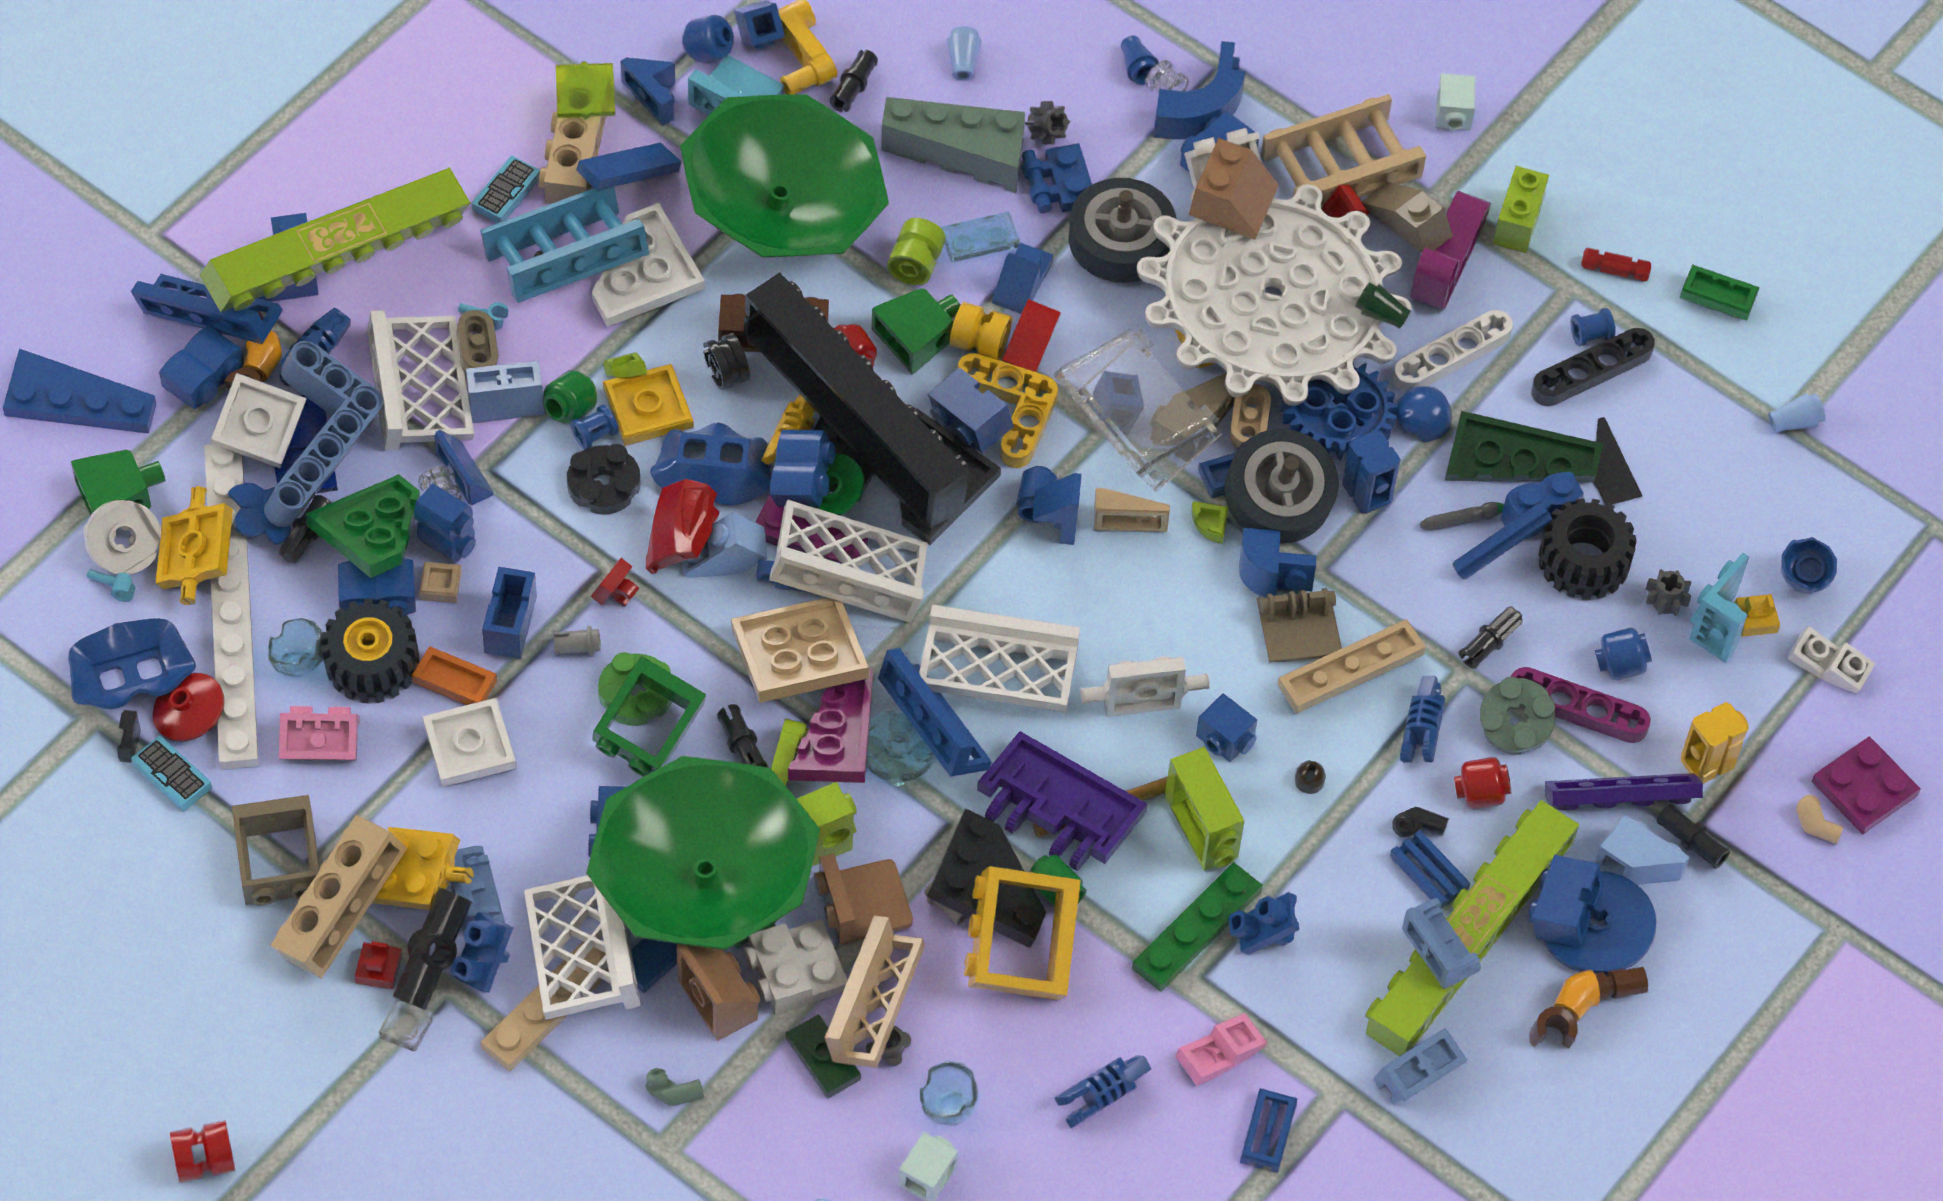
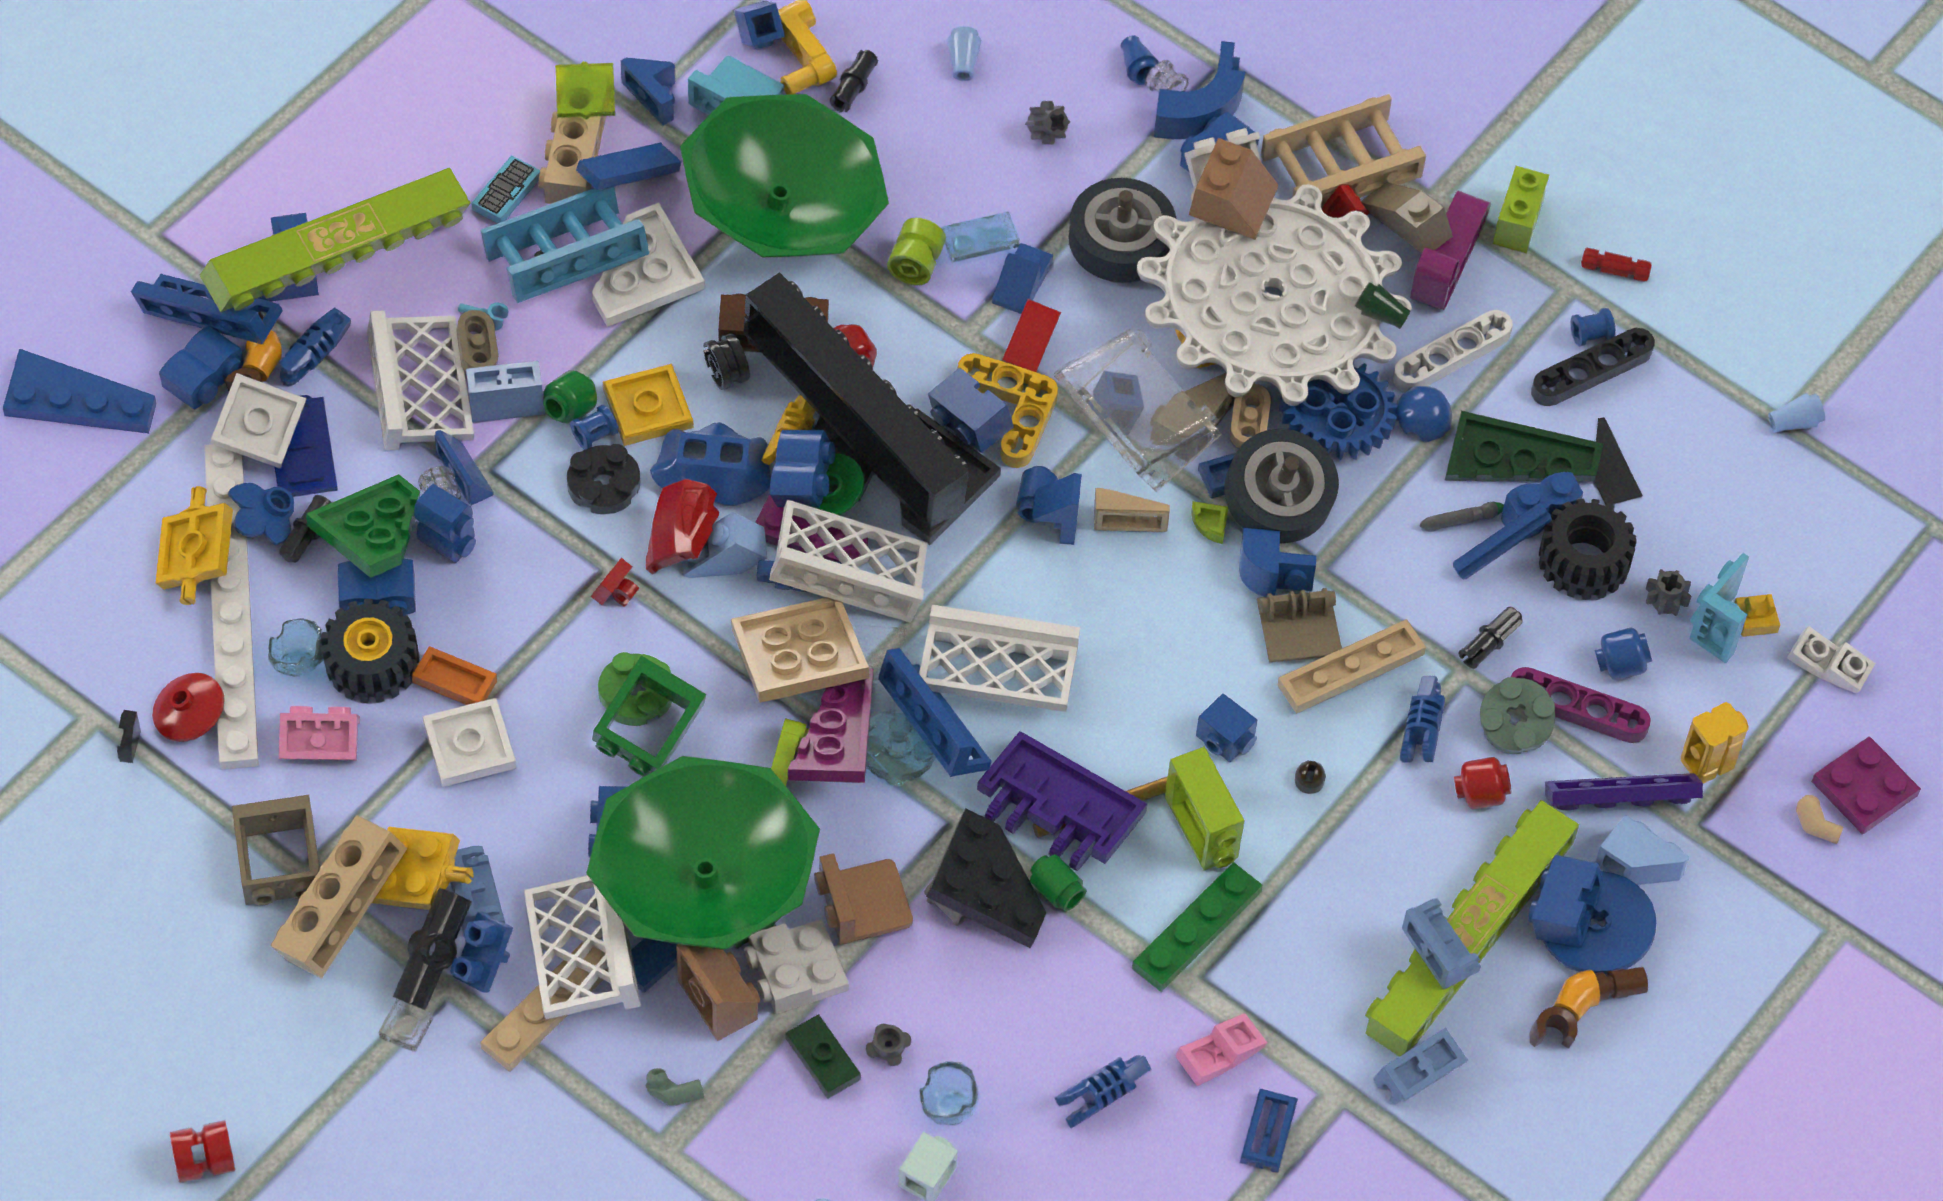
(113, 478): green torso -> none
(121, 585): medium azure hand -> none
(122, 648): blue piece -> none
(143, 542): white plate -> none
(171, 773): tile -> none
(343, 404): medium blue beam -> none
(378, 965): red tile -> none
(440, 582): tan tile -> none
(509, 612): blue brick -> none
(577, 641): light grey pin -> none
(625, 366): lime tile -> none
(708, 38): blue head -> none
(740, 738): black pin -> none
(834, 817): lime brick -> none
(861, 988): tan fence -> none
(915, 326): green torso -> none
(957, 138): sand green wedge -> none
(980, 330): yellow wheel -> none
(1061, 942): yellow window -> none
(1068, 175): blue plate -> none
(1145, 686): white plate -> none
(1268, 923): blue hips -> none
(1371, 471): blue brick -> none
(1409, 846): blue tile -> none
(1417, 819): black arm -> none
(1455, 101): light aqua brick -> none
(1693, 836): black pin -> none
(1719, 292): green plate -> none
(1808, 565): blue hair -> none

